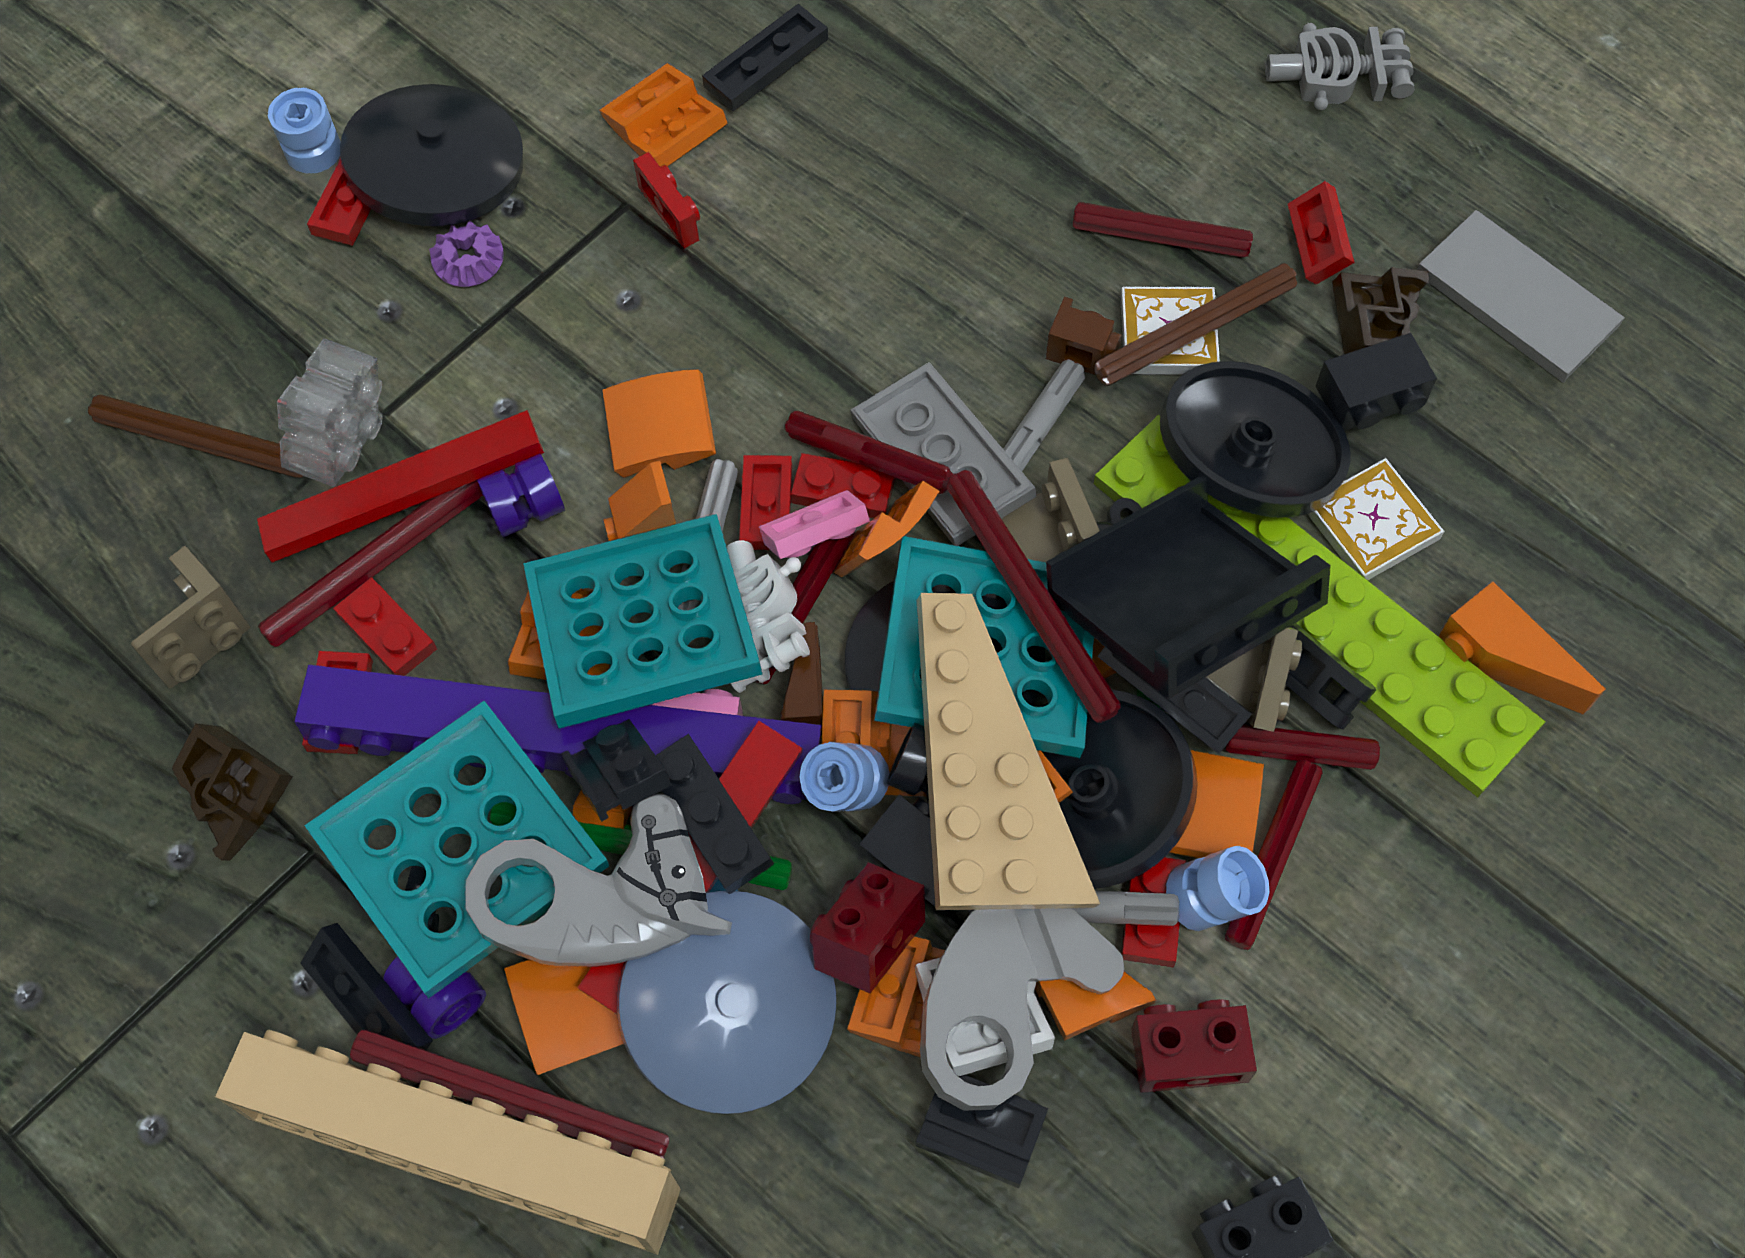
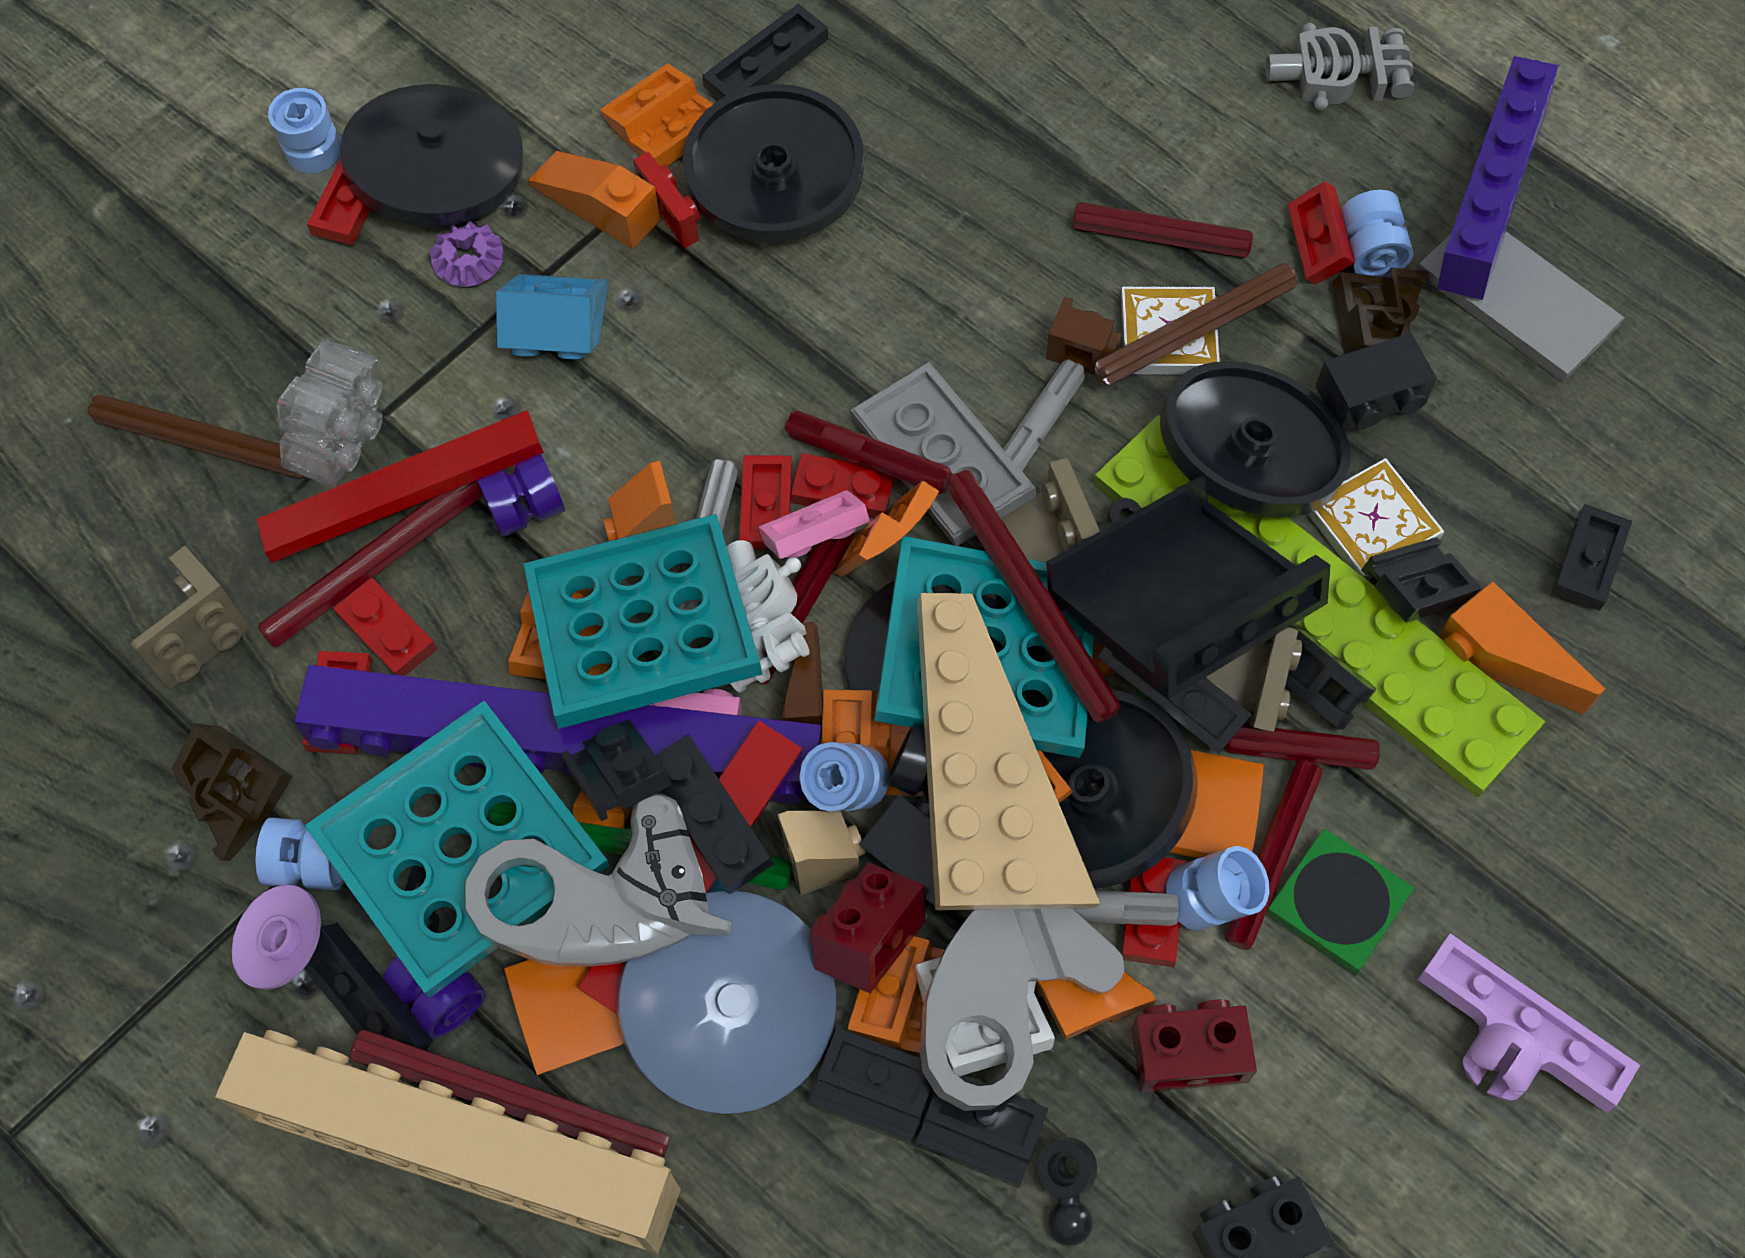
(276, 937): none -> lavender dish
(291, 854): none -> light blue wheel
(550, 315): none -> dark azure slope
(600, 195): none -> orange slope
(658, 420): orange slope -> none
(773, 162): none -> black dish
(820, 848): none -> tan slope
(872, 1086): none -> black plate
(1069, 1218): none -> black plate
(1340, 901): none -> tile
(1377, 232): none -> light blue wheel
(1421, 580): none -> black plate
(1497, 178): none -> dark purple brick
(1523, 1031): none -> lavender plate
(1592, 557): none -> black plate

